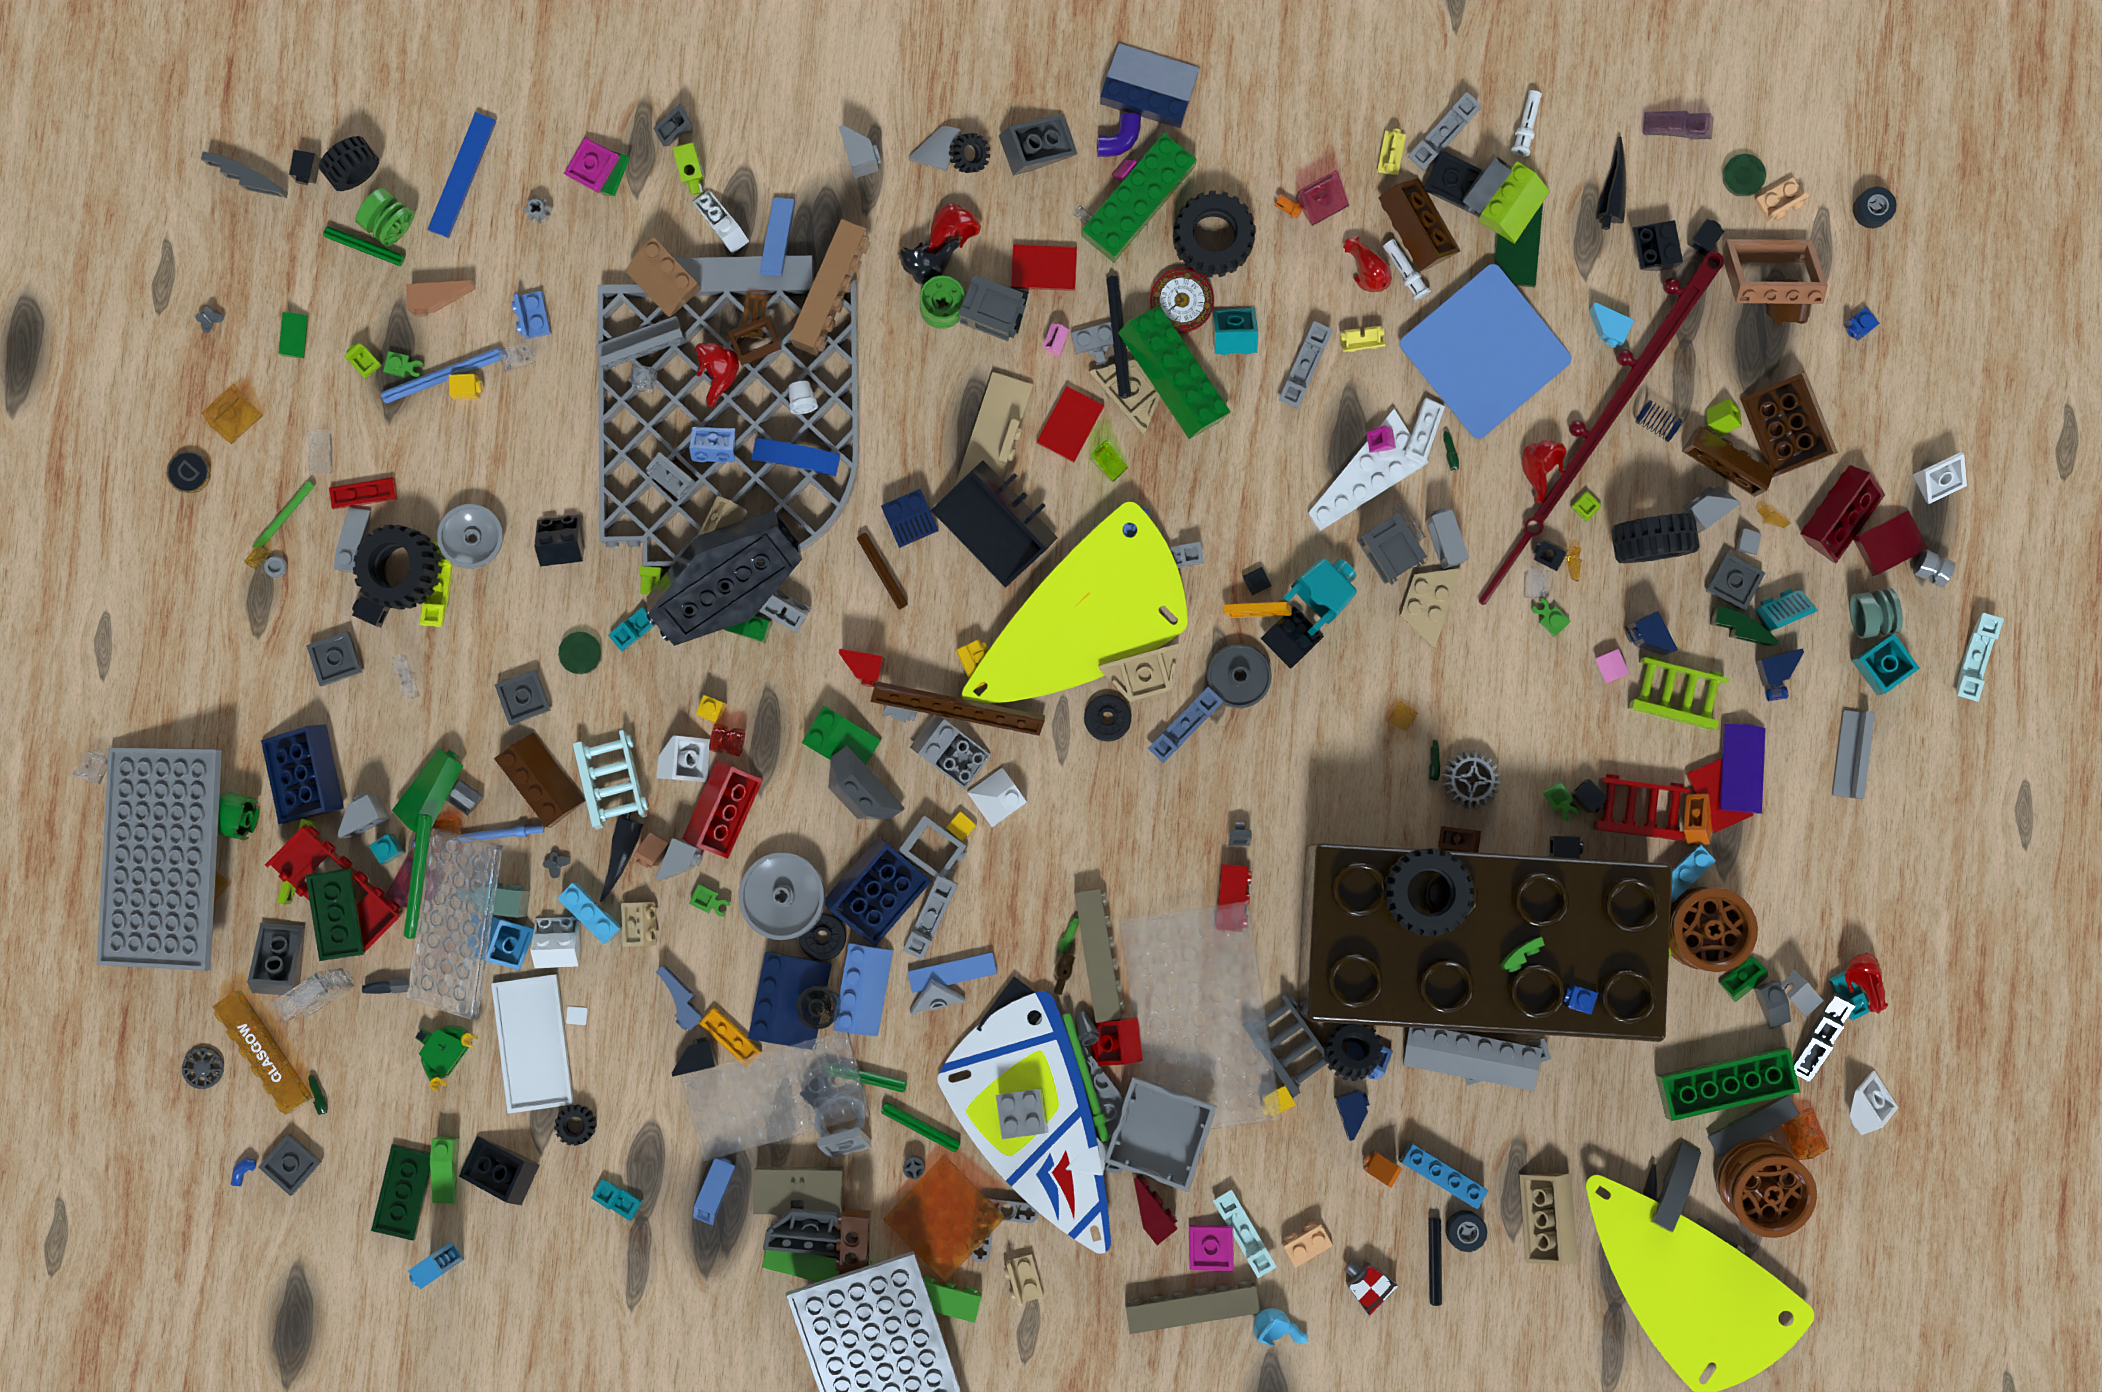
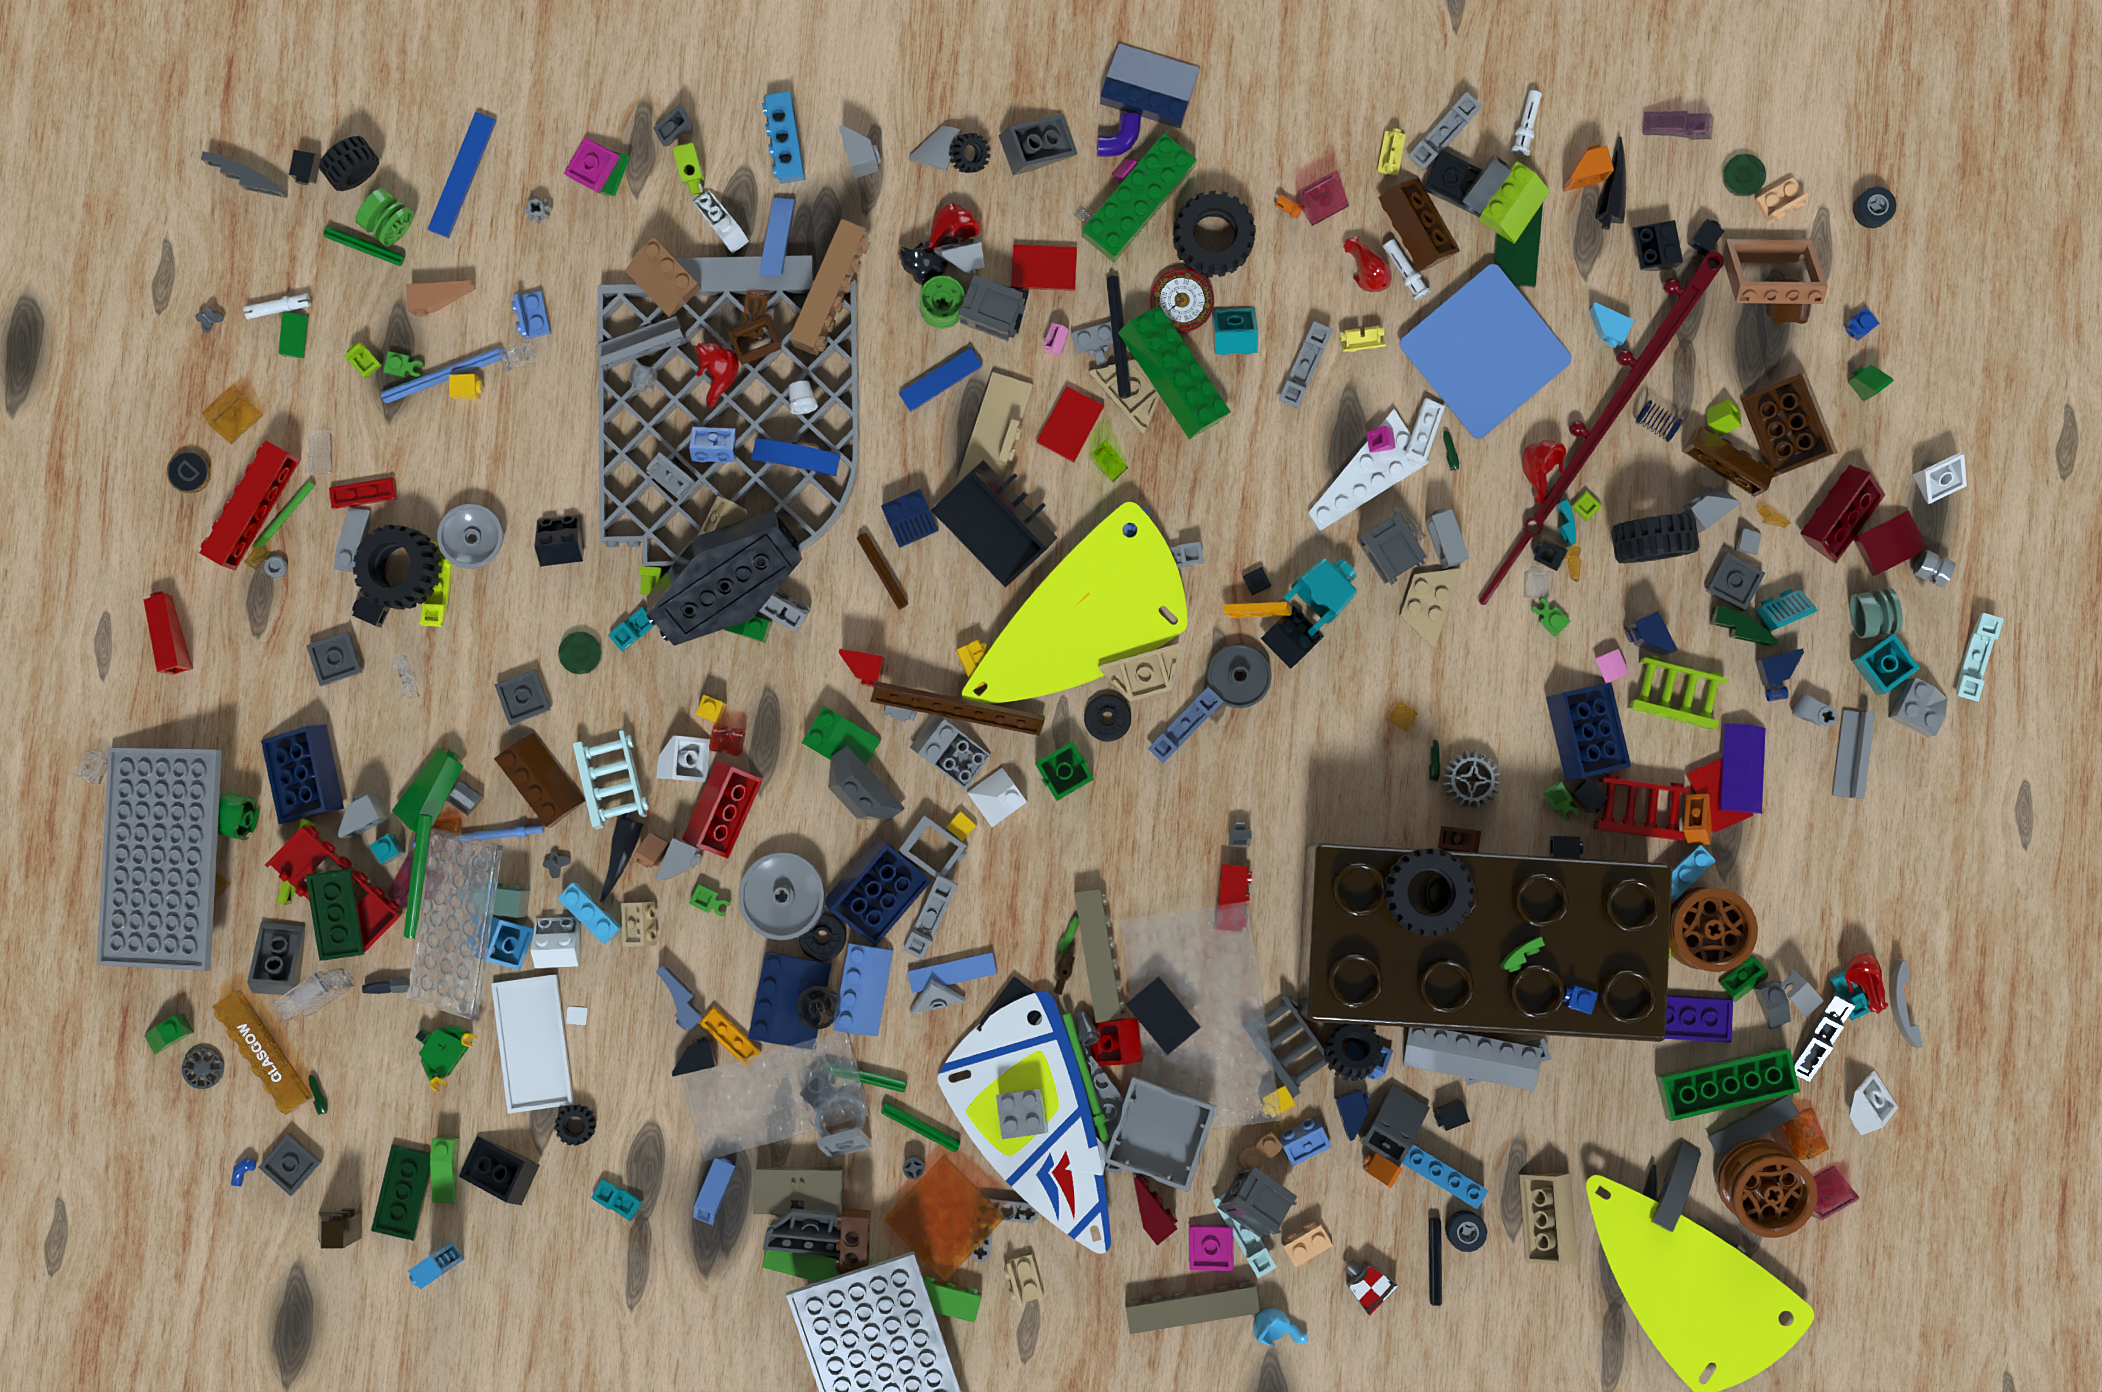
(166, 635): none -> red slope
(168, 1033): none -> green slope
(249, 505): none -> red brick
(285, 304): none -> white pin
(339, 1228): none -> dark brown wedge
(783, 104): none -> dark azure brick
(940, 379): none -> blue tile
(963, 255): none -> light grey slope
(1064, 771): none -> green brick
(1163, 1015): none -> black tile
(1257, 1202): none -> dark grey container
(1264, 1148): none -> medium nougat brick
(1304, 1141): none -> medium blue bracket
(1395, 1125): none -> dark grey slope
(1451, 1115): none -> black brick
(1568, 530): none -> teal slope
(1588, 731): none -> dark blue slope
(1591, 169): none -> orange slope
(1699, 1018): none -> dark purple tile
(1811, 710): none -> light grey piece
(1832, 1193): none -> clear pink slope
(1869, 381): none -> green slope
(1900, 975): none -> light grey slope
(1920, 707): none -> light grey slope

